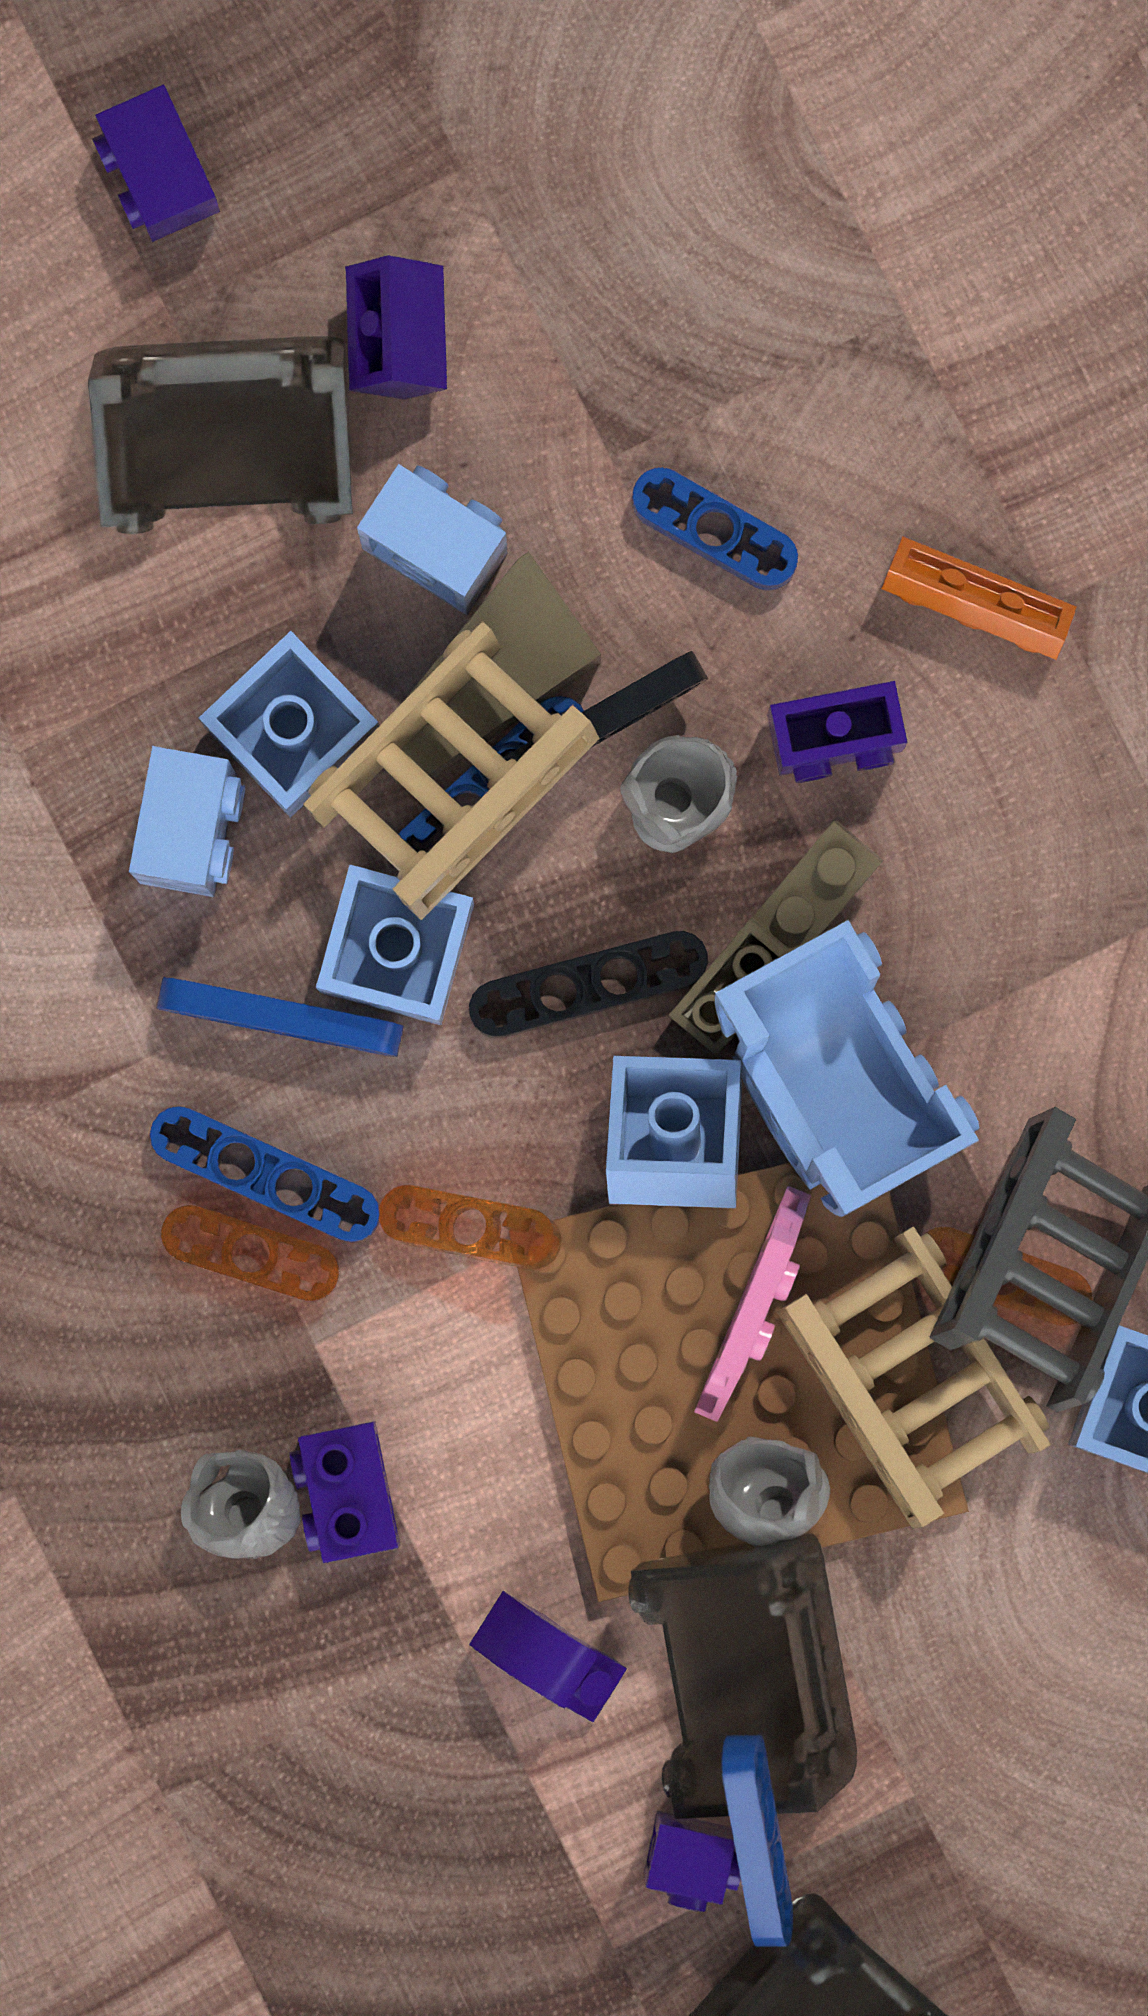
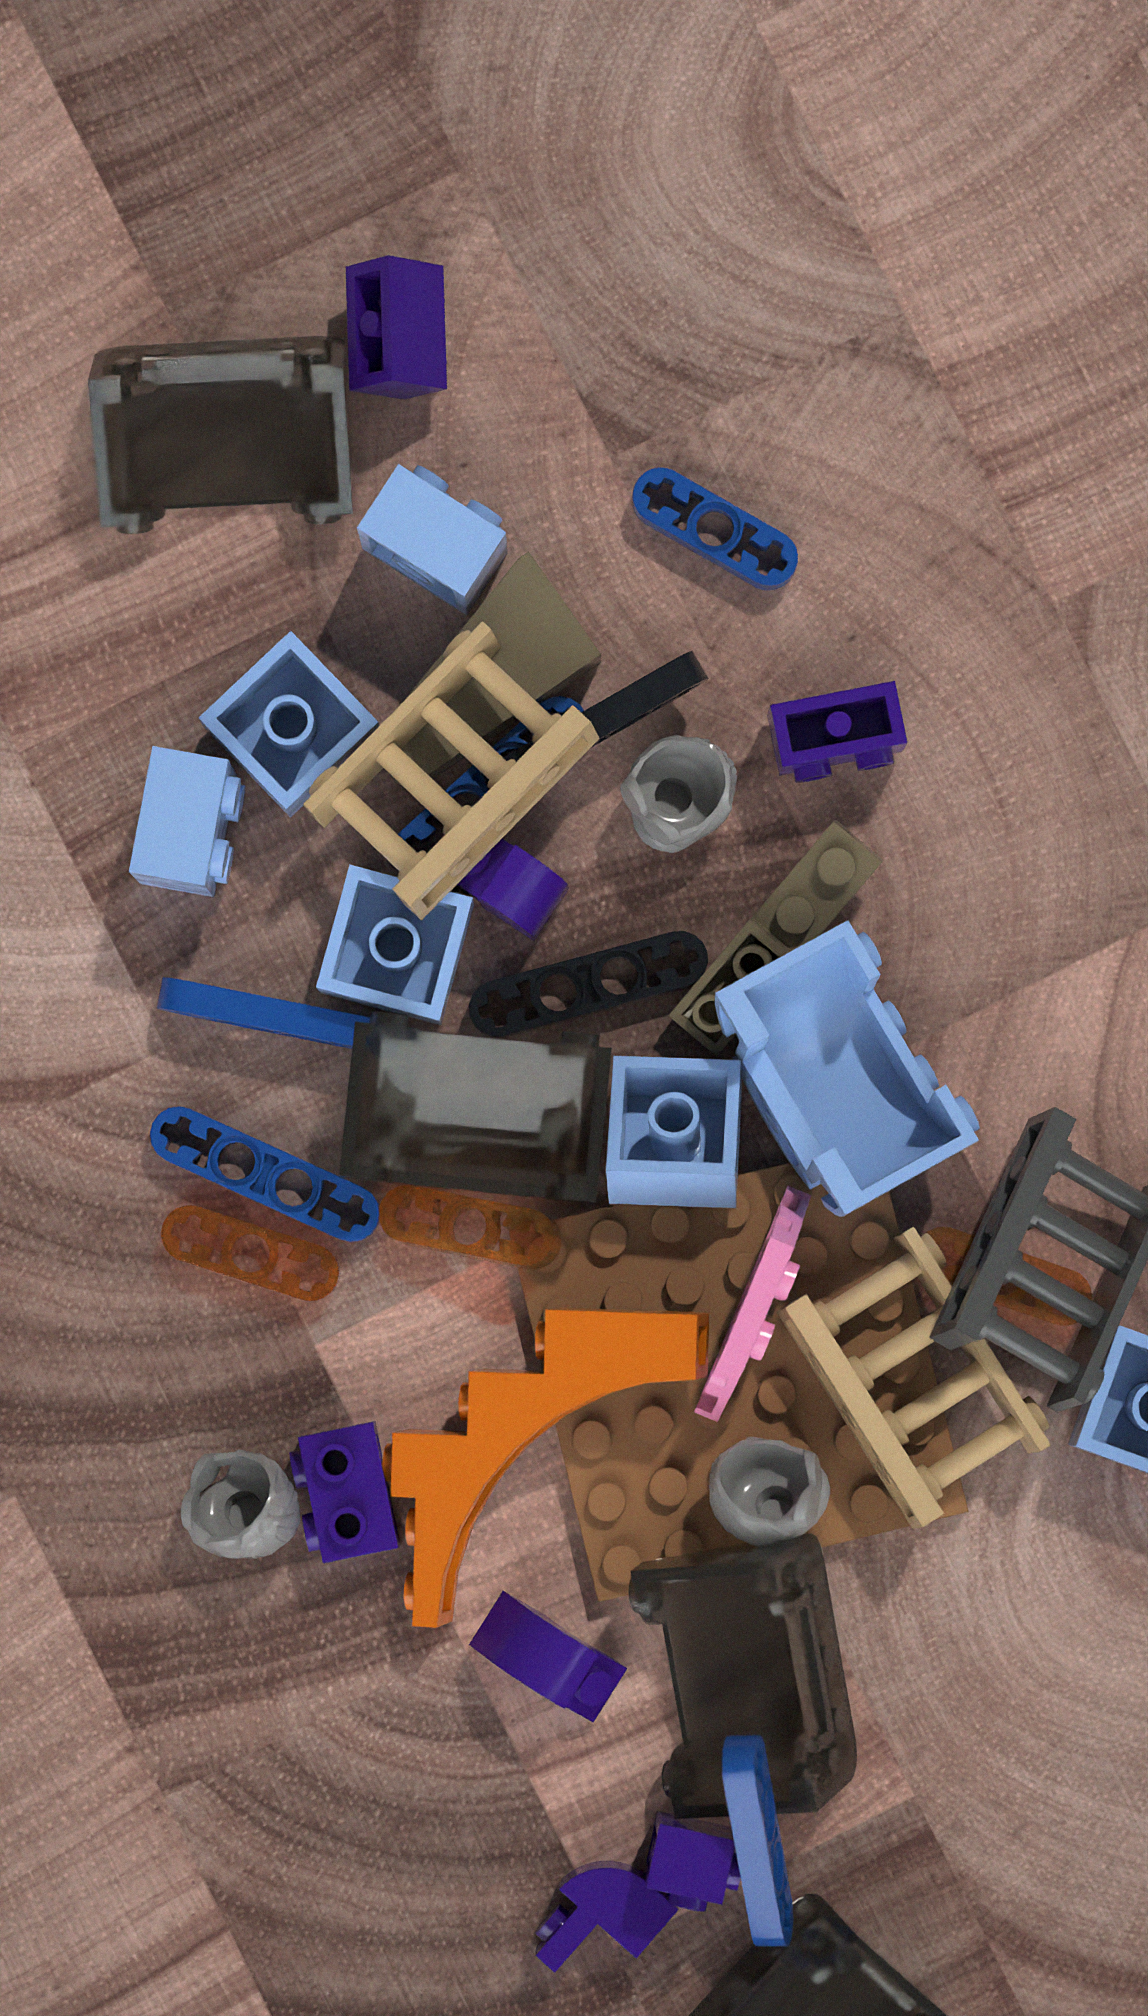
(156, 163): dark purple brick -> none
(475, 1111): none -> clear smoke windscreen
(505, 1411): none -> orange arch
(515, 888): none -> dark purple brick
(606, 1896): none -> dark purple brick
(979, 598): orange plate -> none

